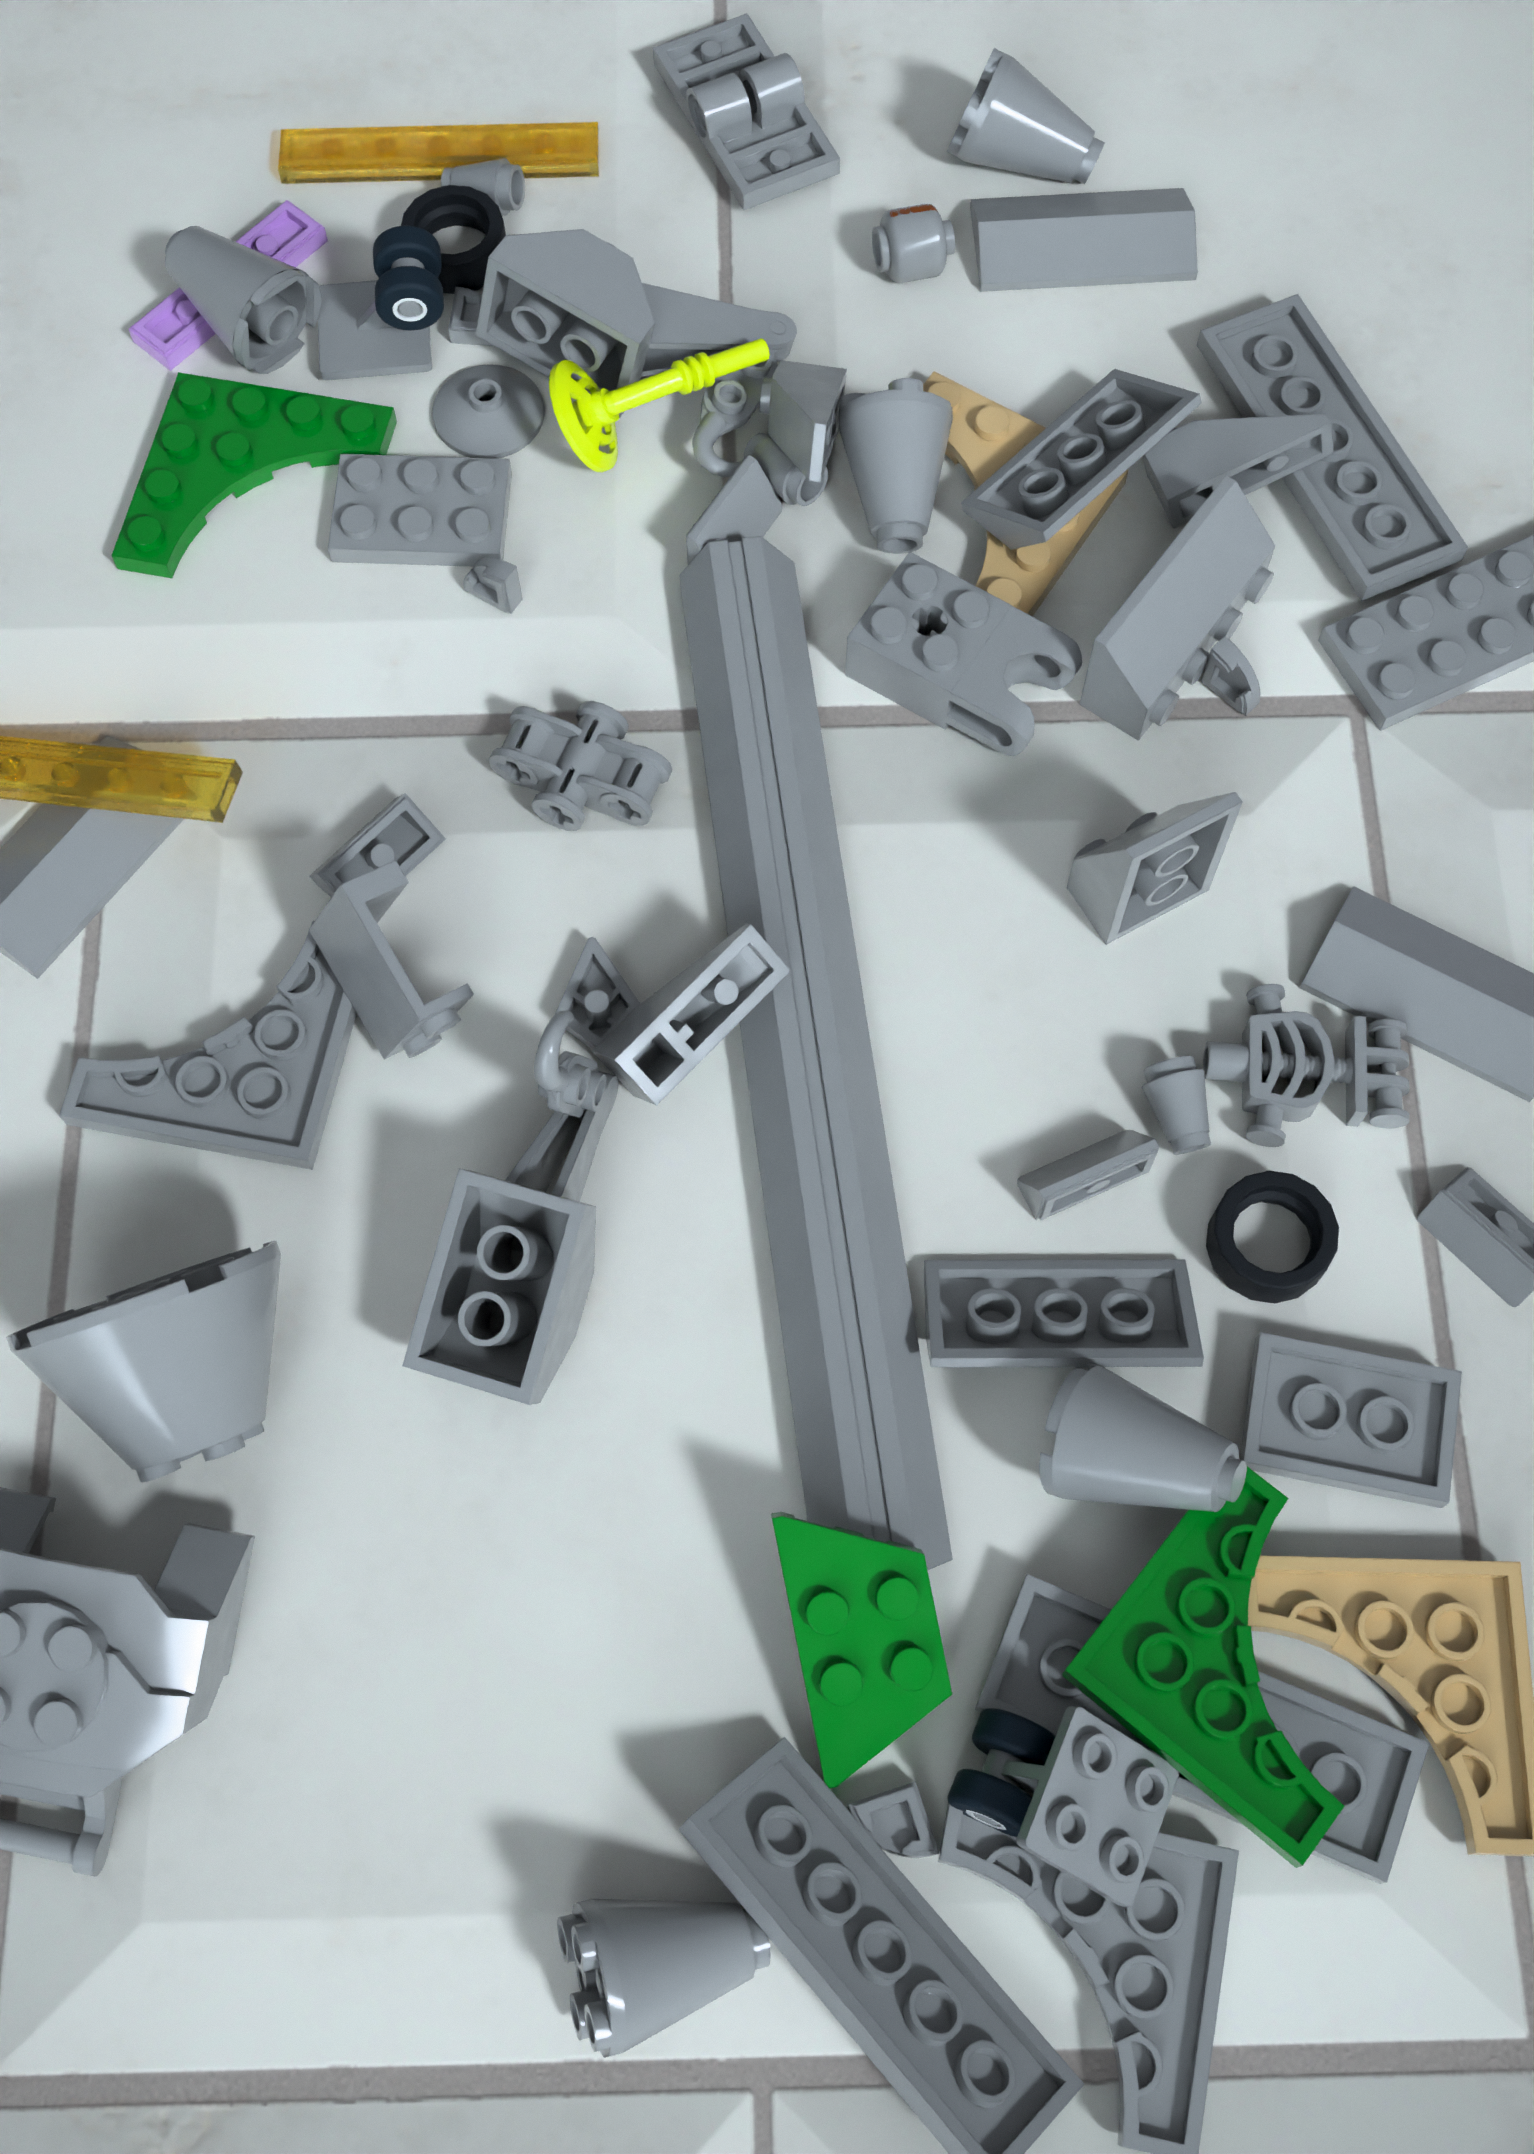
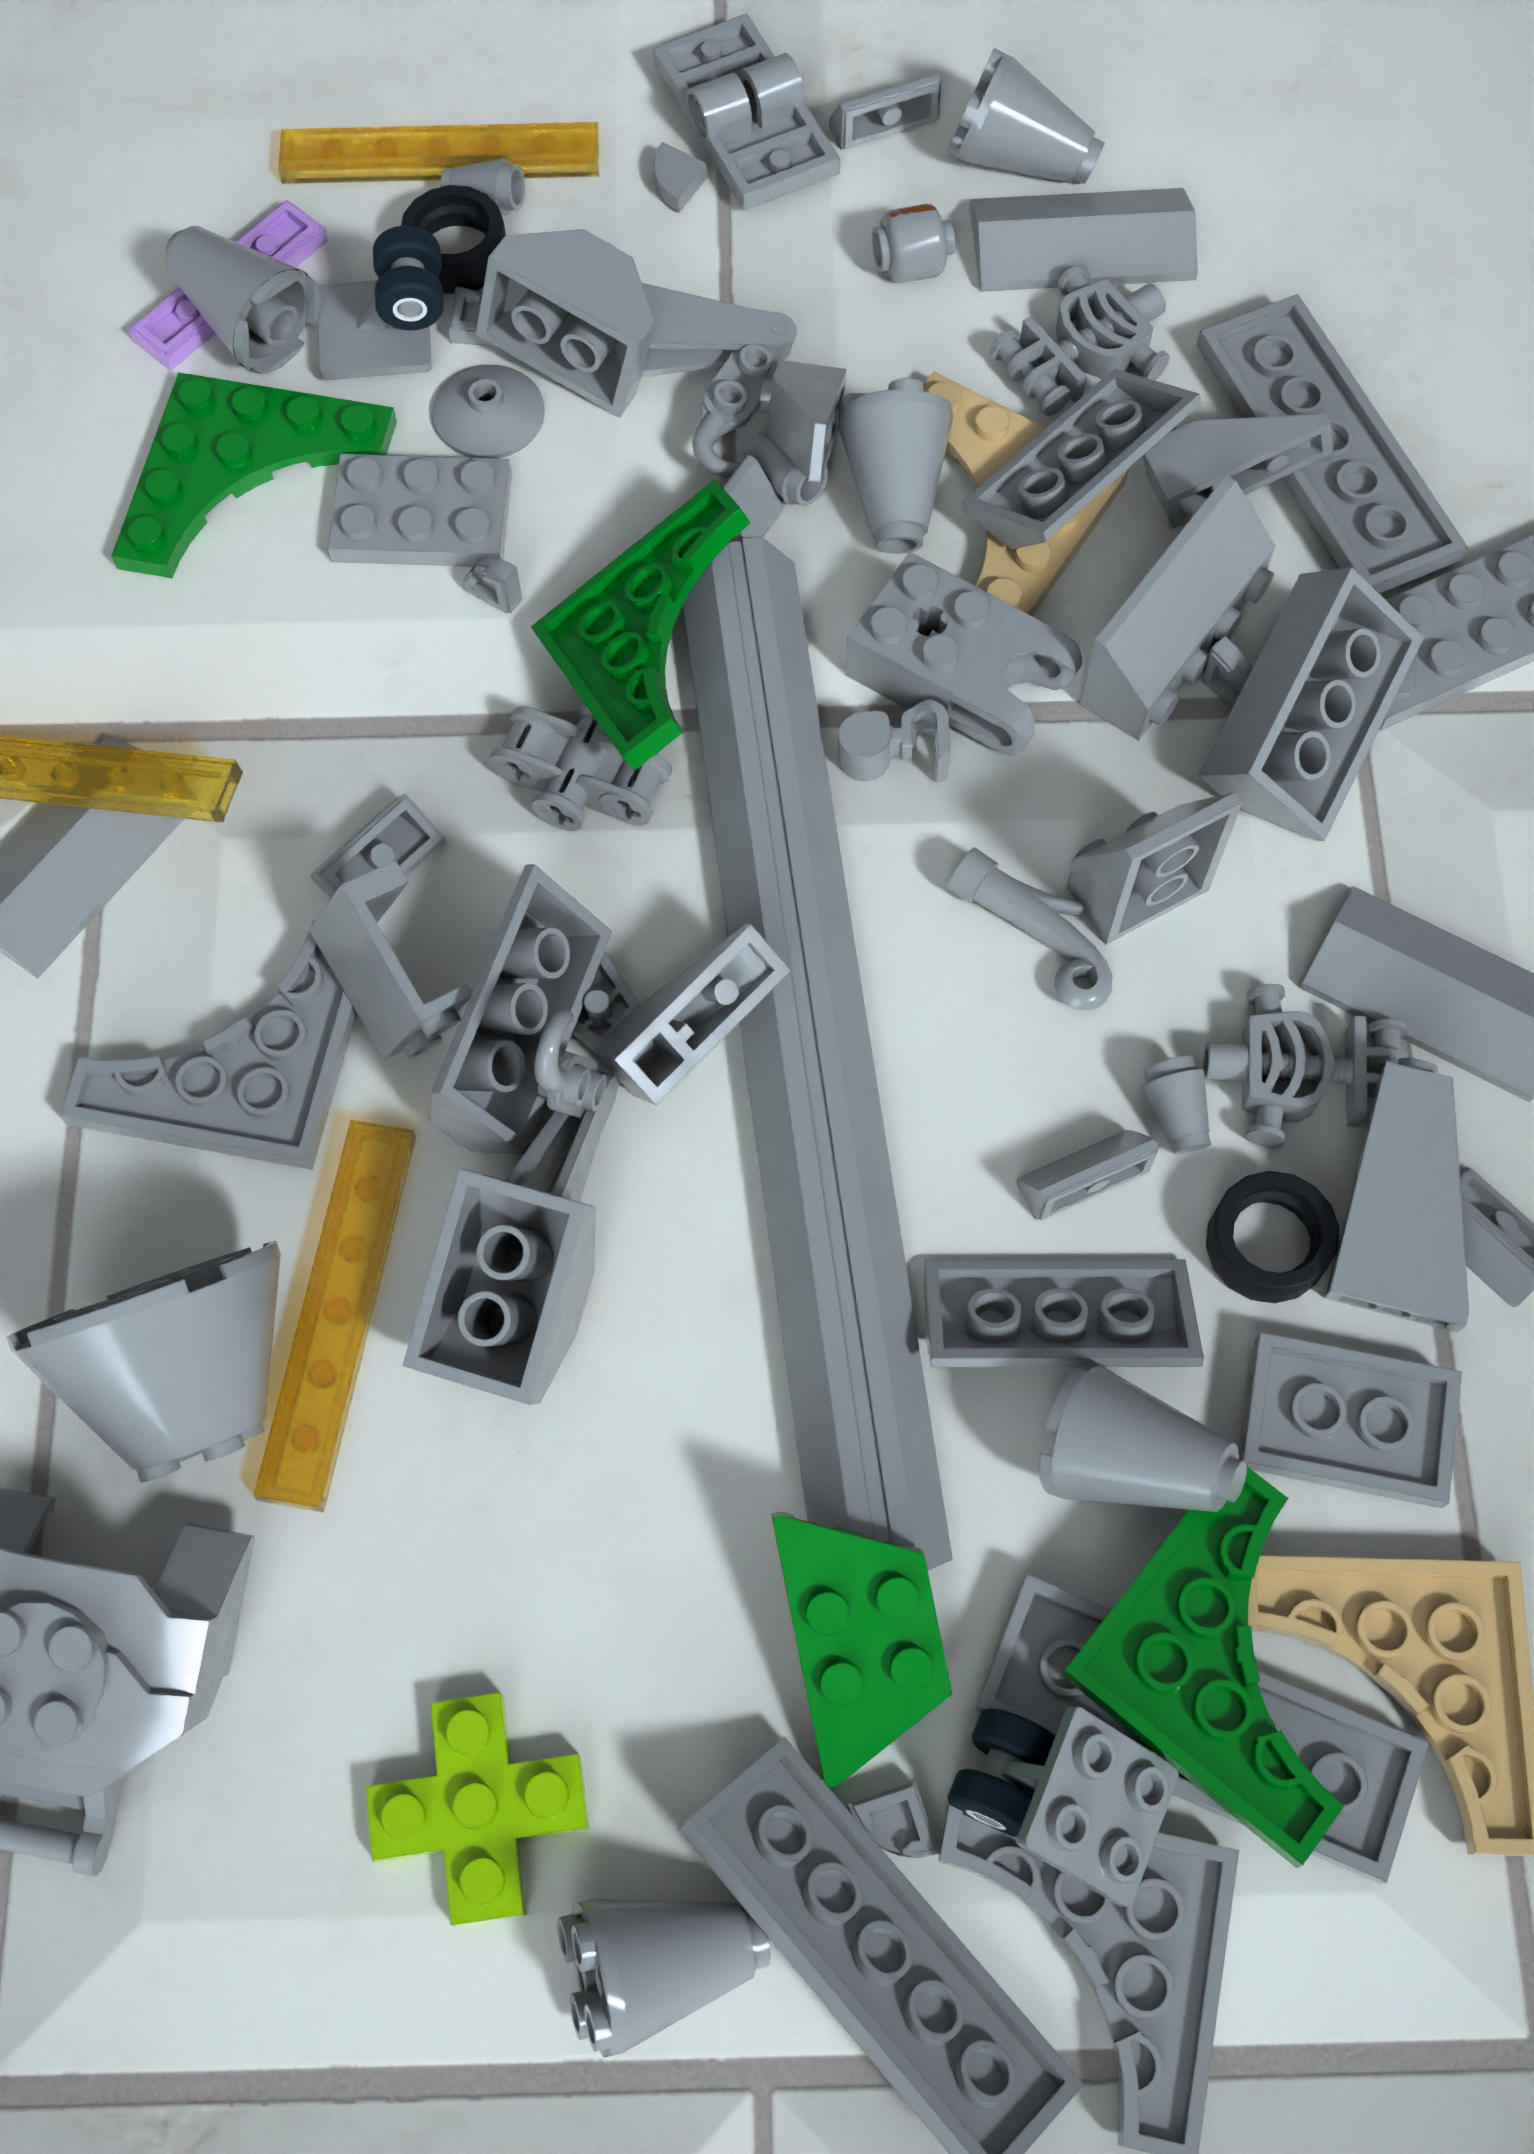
(335, 1317): none -> clear yellow tile
(477, 1809): none -> lime plate
(533, 970): none -> light grey slope
(591, 412): neon yellow dish -> none
(620, 622): none -> green plate
(677, 175): none -> light grey tile
(870, 741): none -> light grey leg
(886, 112): none -> light grey slope
(1039, 916): none -> light grey plant
(1109, 336): none -> light grey piece
(1313, 702): none -> light grey slope
(1404, 1212): none -> light grey slope

